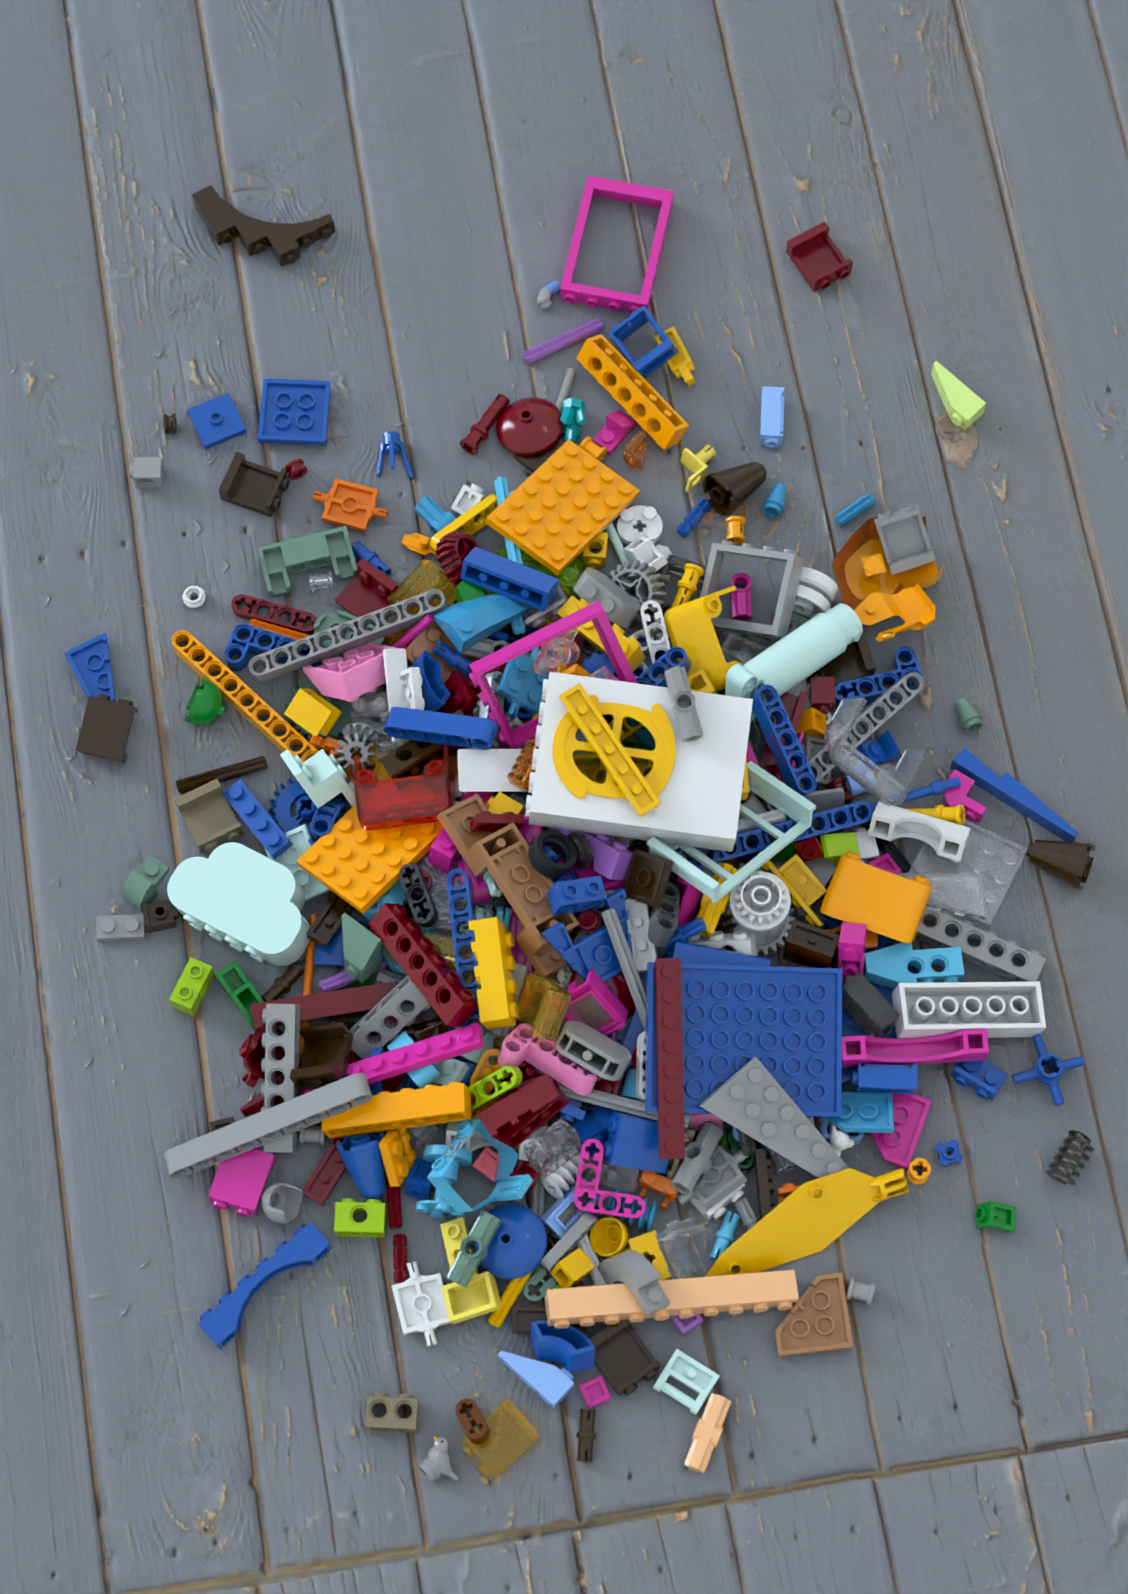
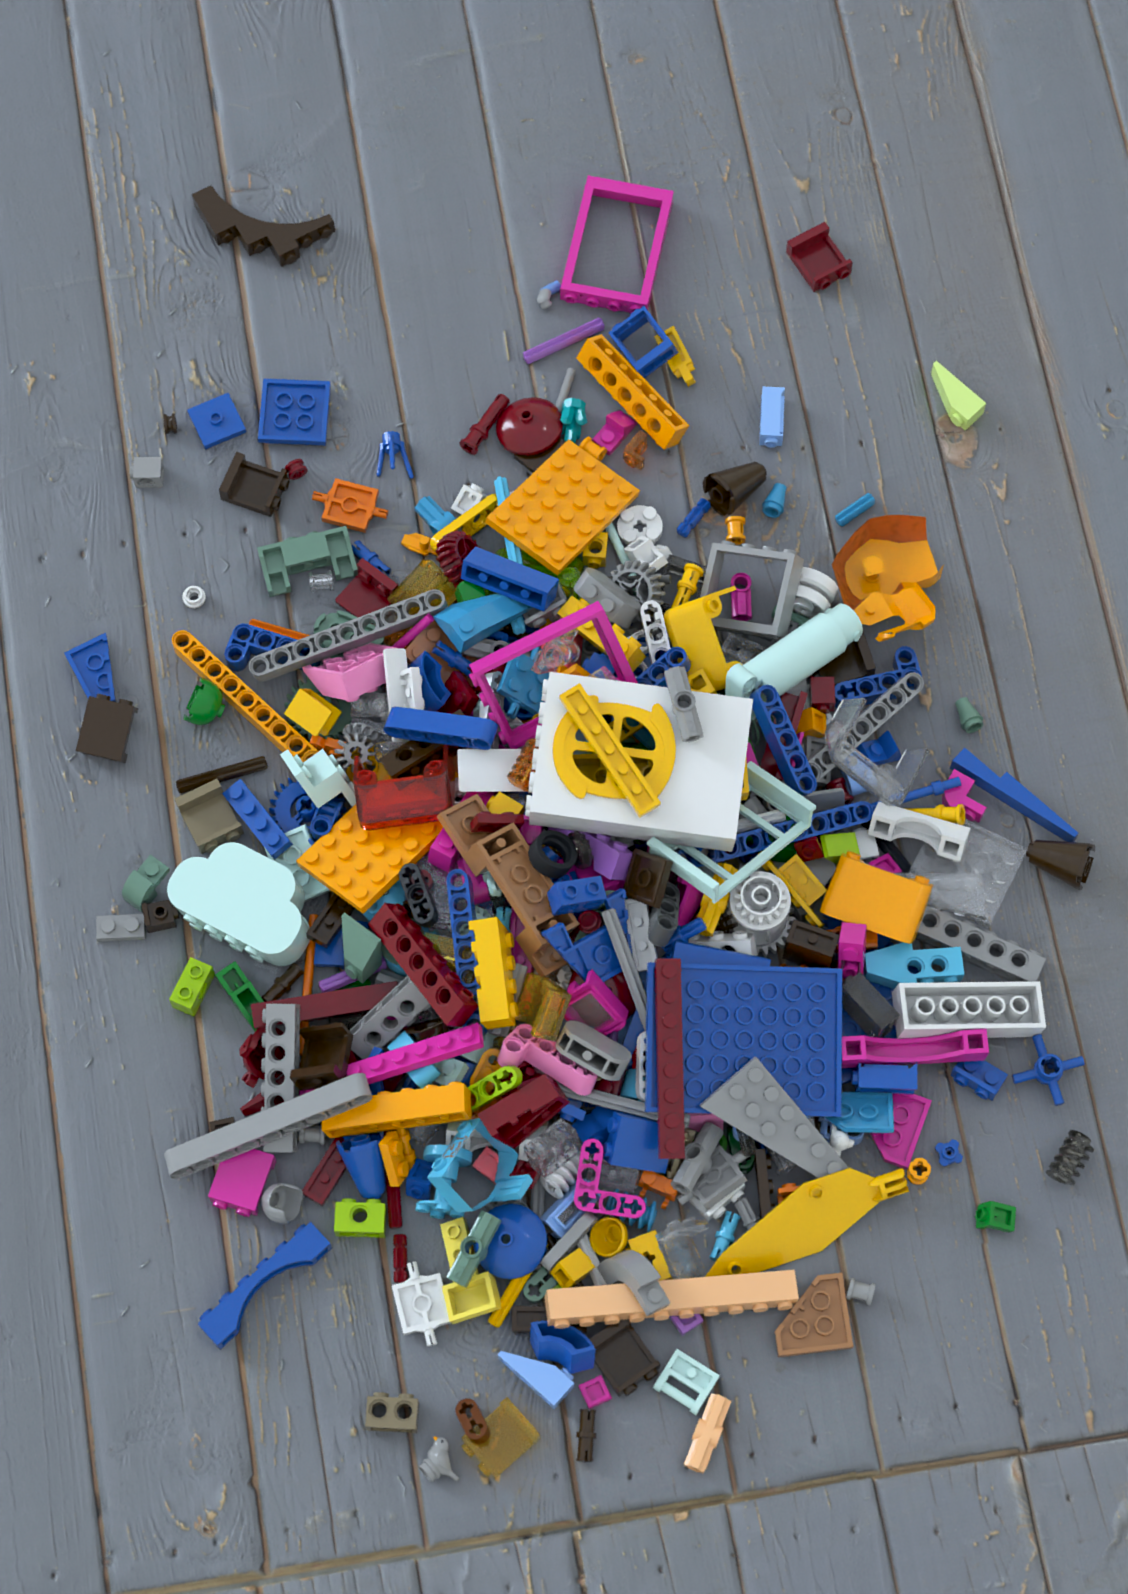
(276, 611): dark red beam -> none
(697, 464): light yellow bracket -> none
(904, 538): light grey panel -> none

